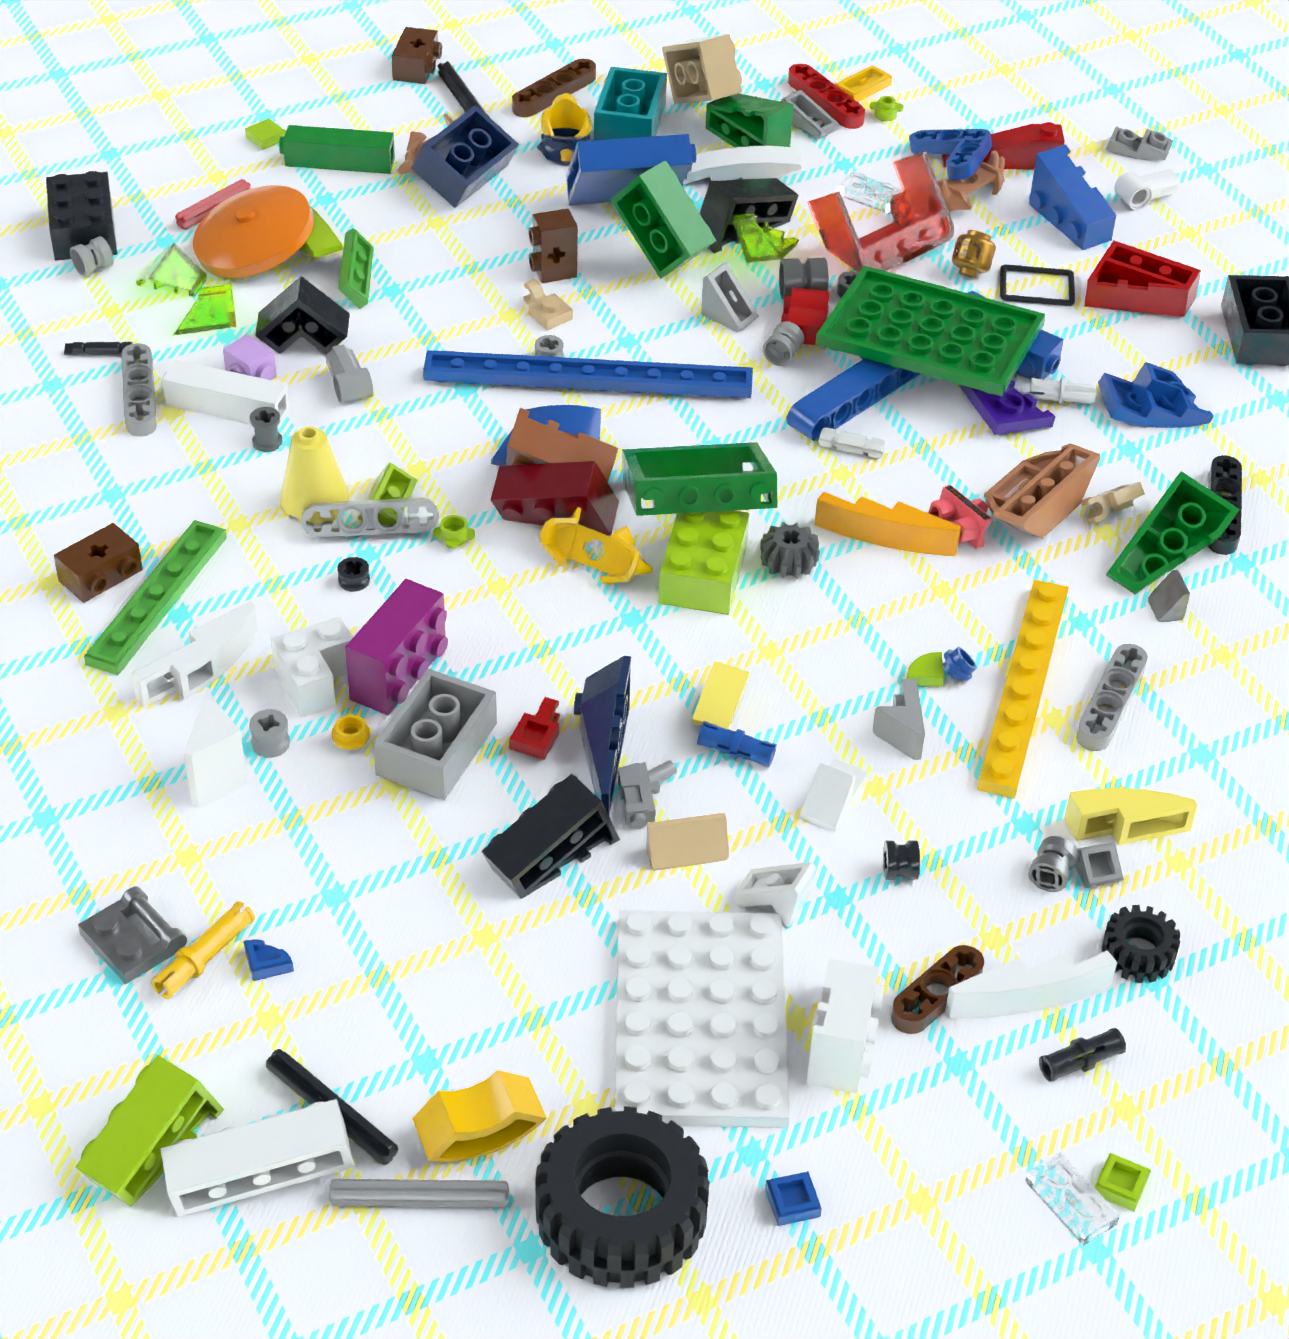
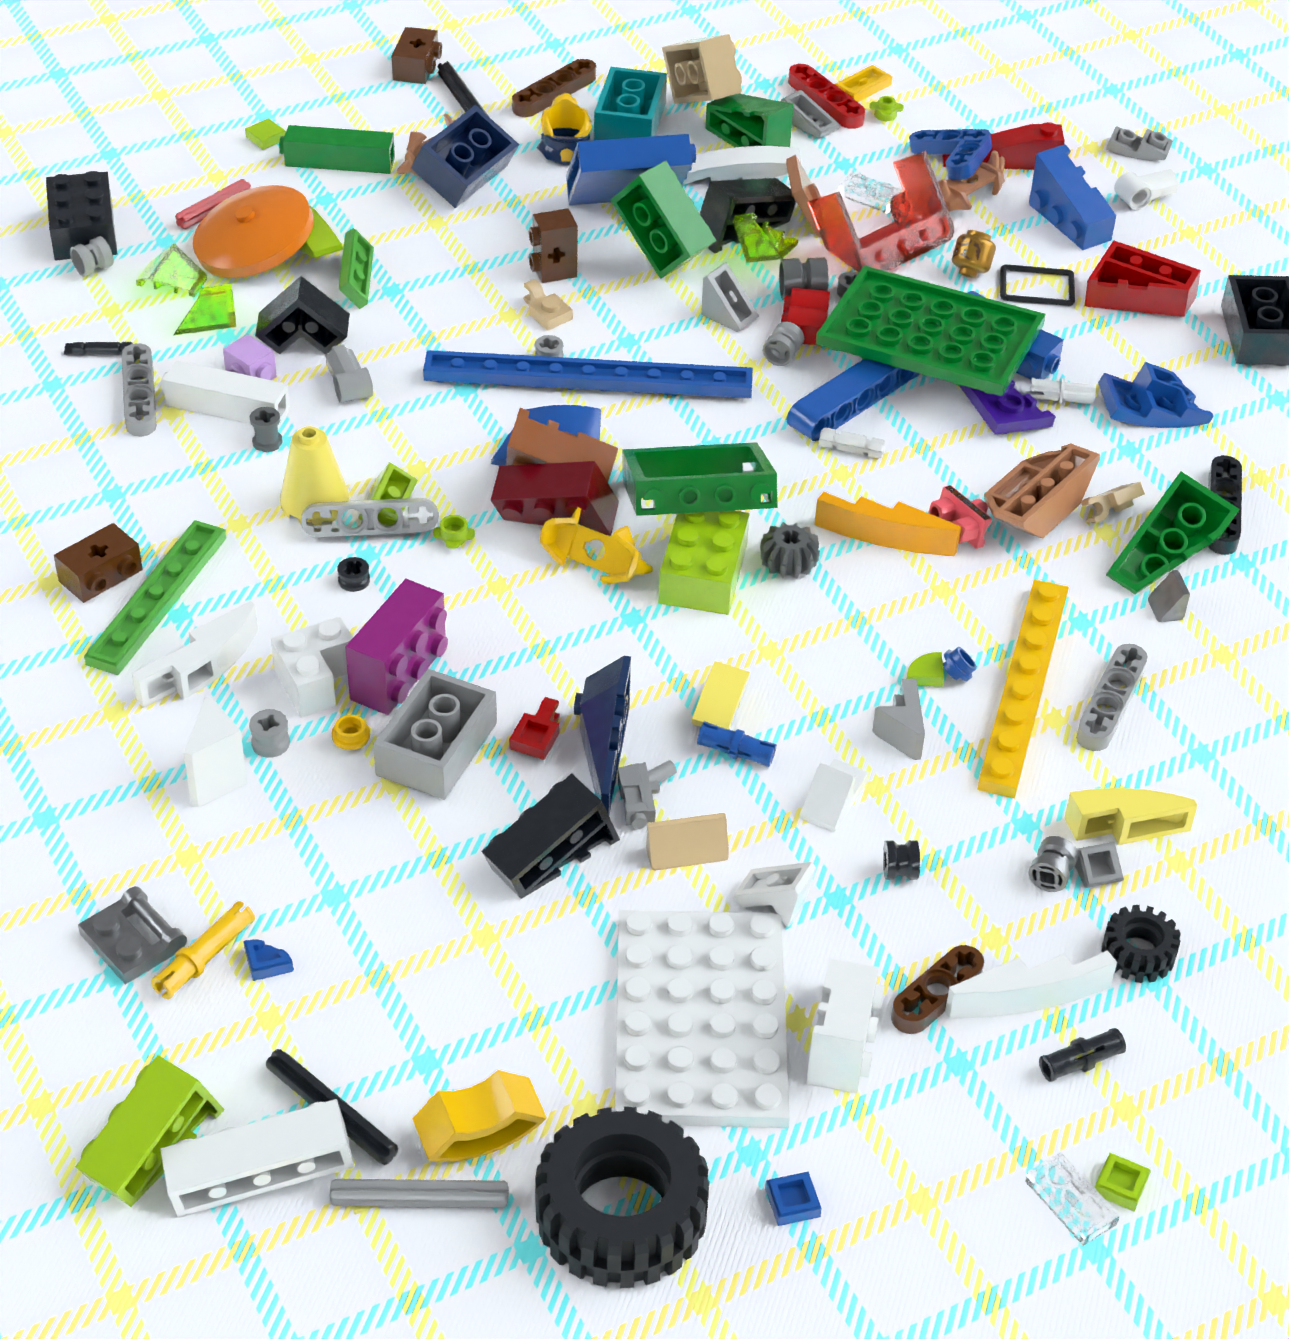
(802, 189): none -> nougat plate

